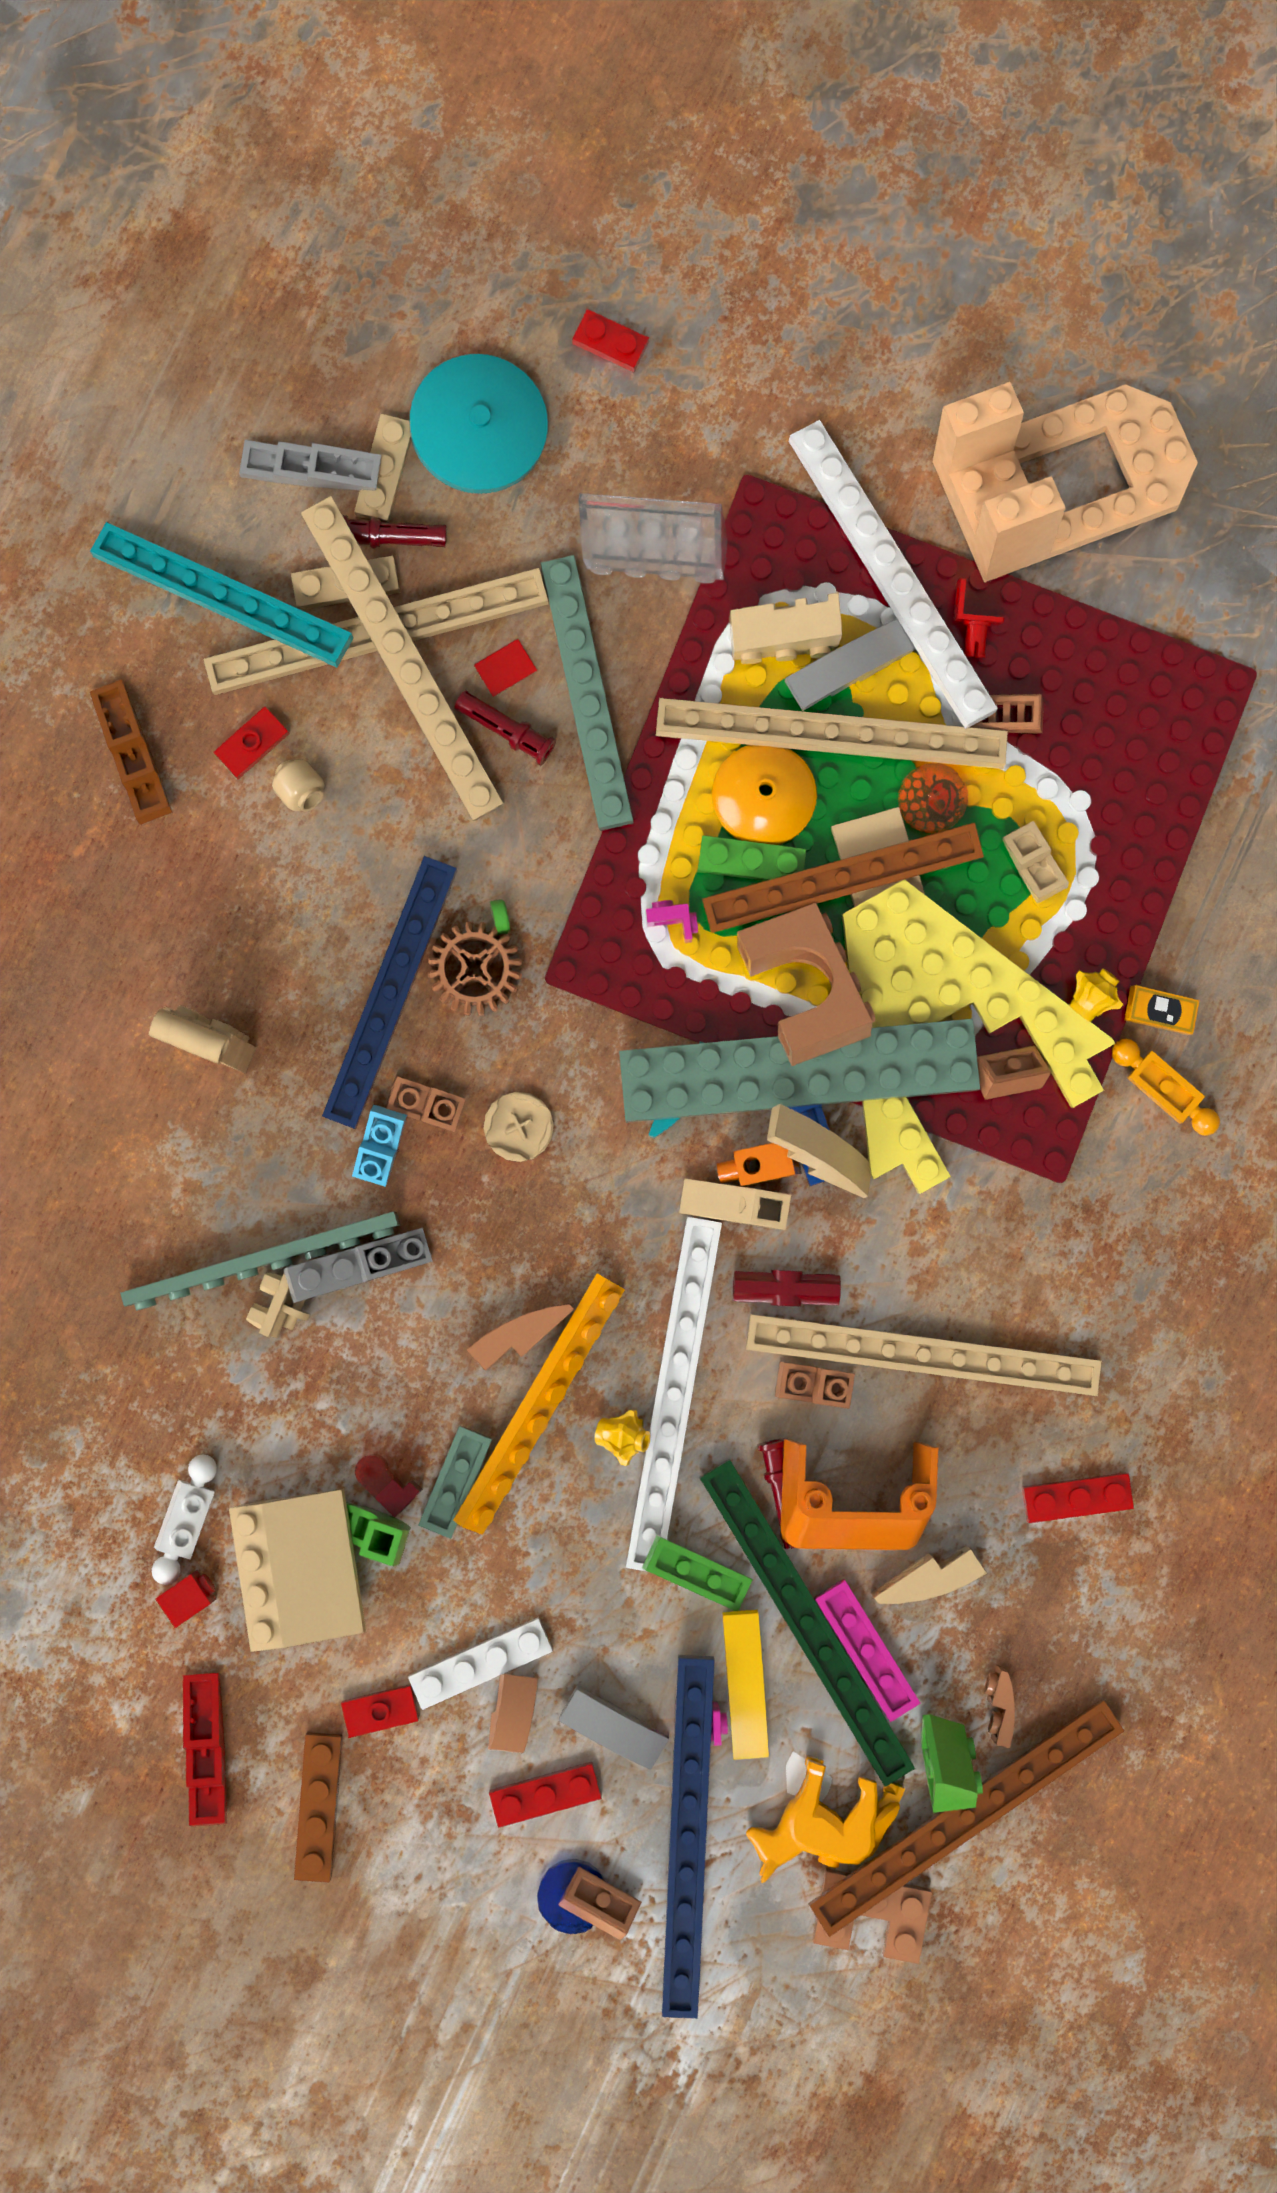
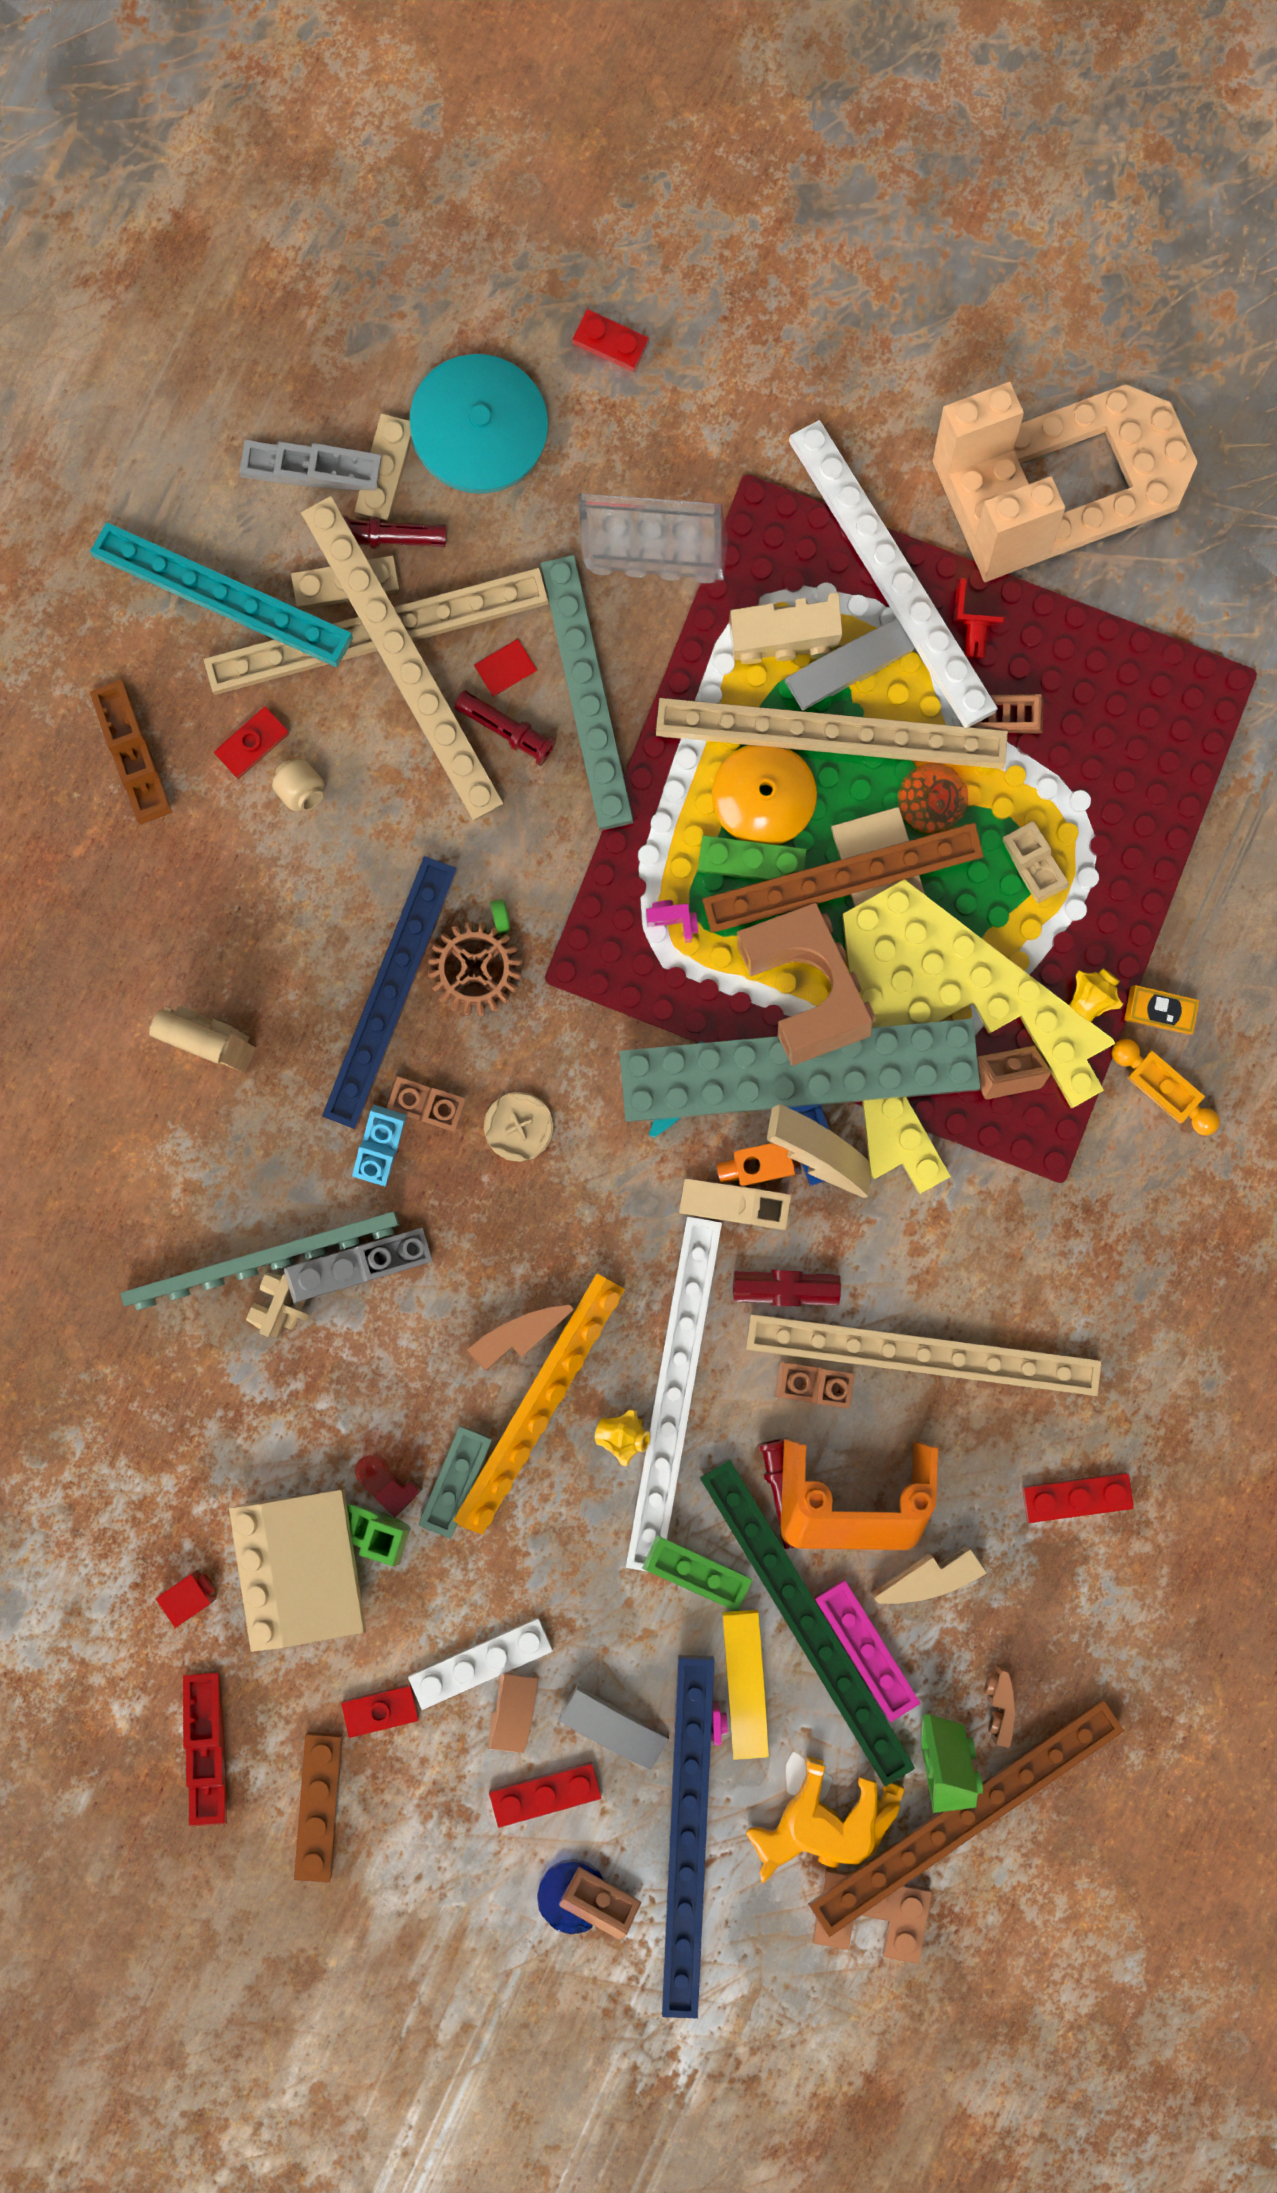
(184, 1519): white plate -> none

